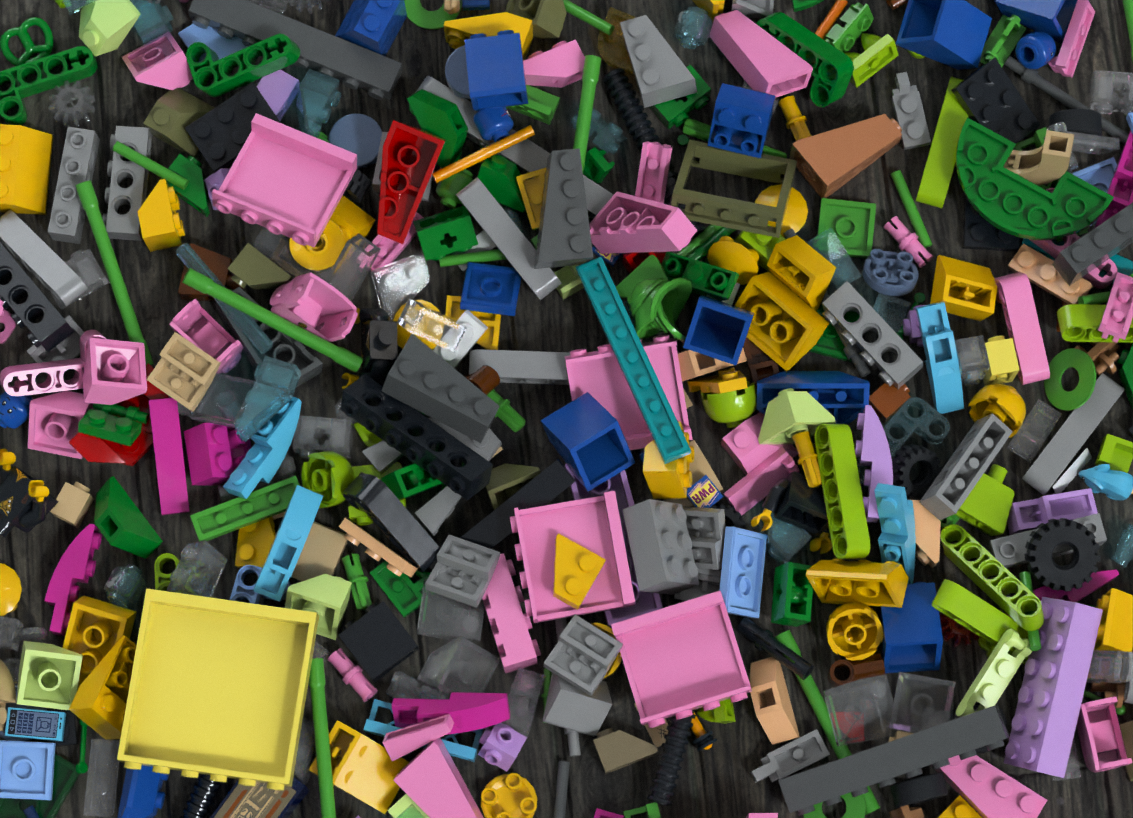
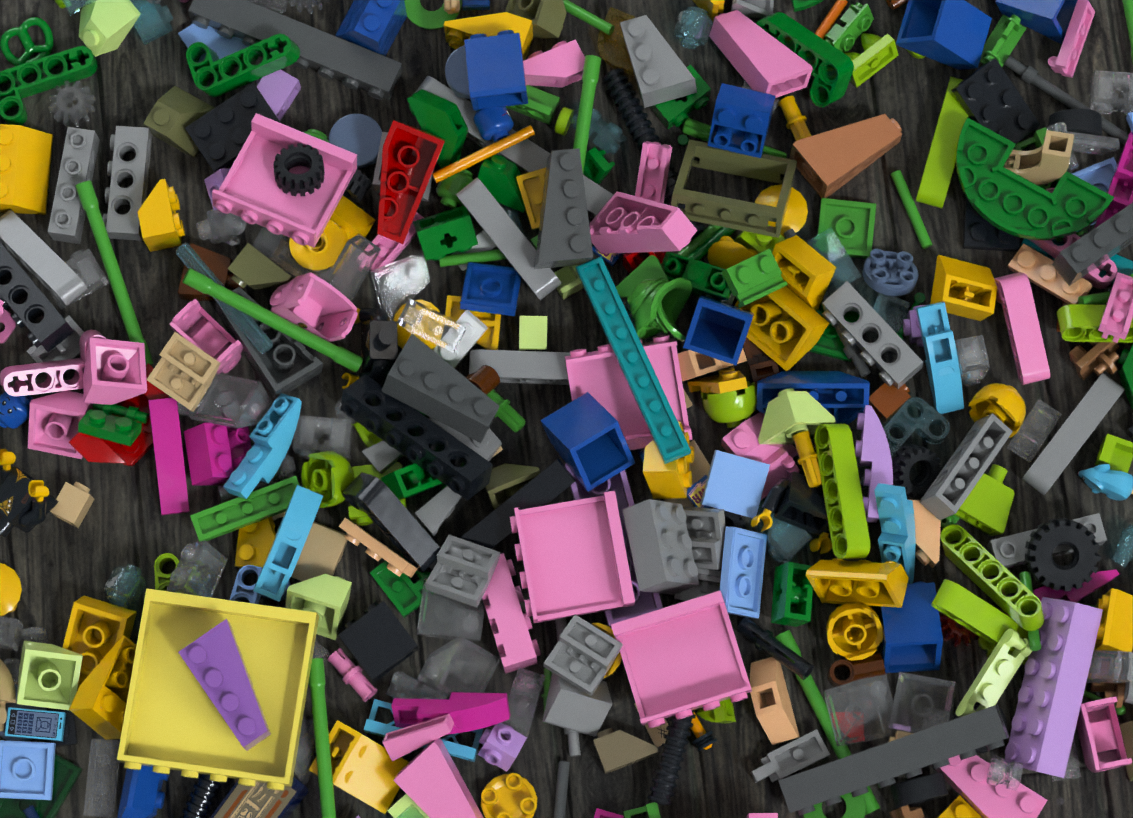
(74, 567): dark pink slope -> none
(82, 767): green hinge -> none
(123, 522): green slope -> none
(150, 165): bright green bar -> none
(159, 63): bright pink slope -> none
(196, 191): green slope -> none
(221, 227): none -> clear hips
(225, 679): none -> medium lavender wedge
(271, 392): clear light blue slope -> none
(299, 157): none -> black tyre
(314, 101): clear light blue slope -> none
(359, 586): bright green axle -> none
(533, 333): none -> yellowish green panel
(563, 121): none -> lime tile
(574, 571): yellow wing -> none
(735, 484): none -> light blue tile
(754, 278): none -> bright green plate
(908, 241): bright pink pin -> none
(909, 113): light grey hinge -> none
(1002, 360): light yellow brick -> none
(1004, 773): none -> clear wheel
(1035, 50): blue head -> none
(1068, 505): lavender slope -> none
(1072, 471): white sticker -> none
(1087, 378): bright green gear -> none

